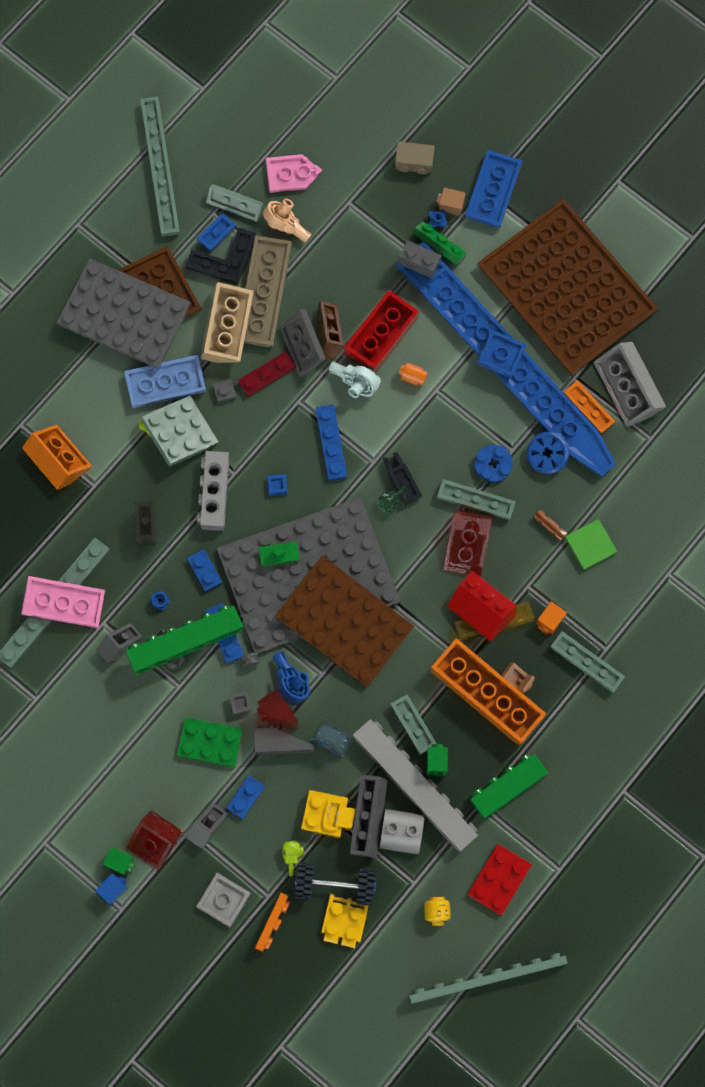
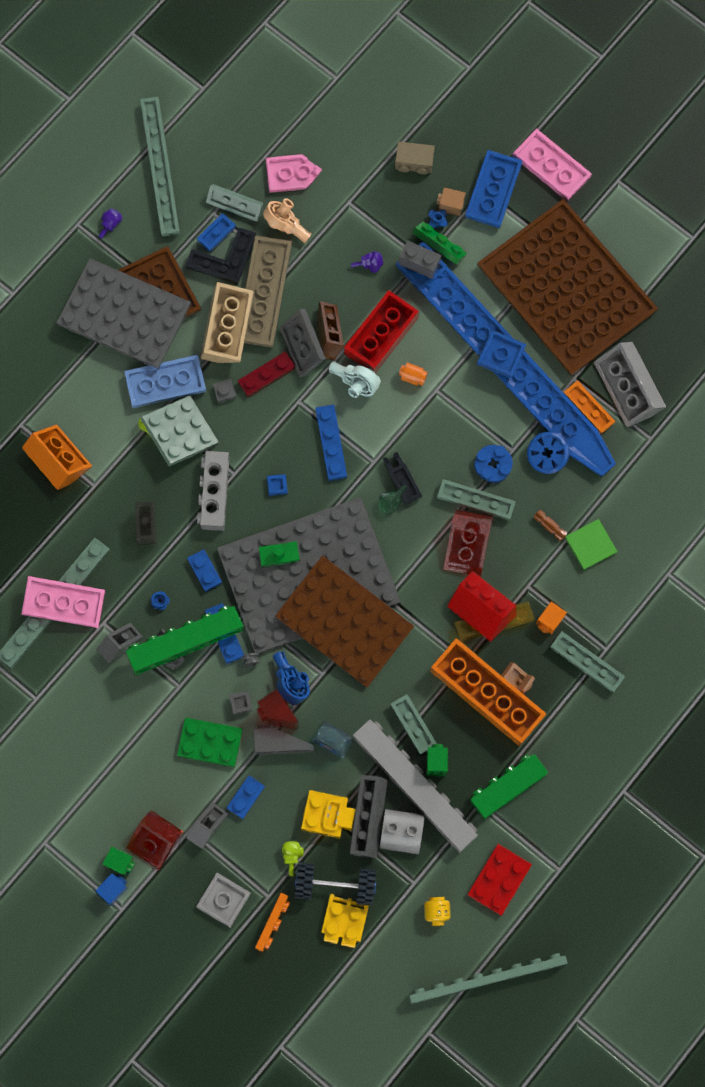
(110, 221): none -> dark purple piece
(371, 261): none -> dark purple piece
(552, 165): none -> bright pink tile

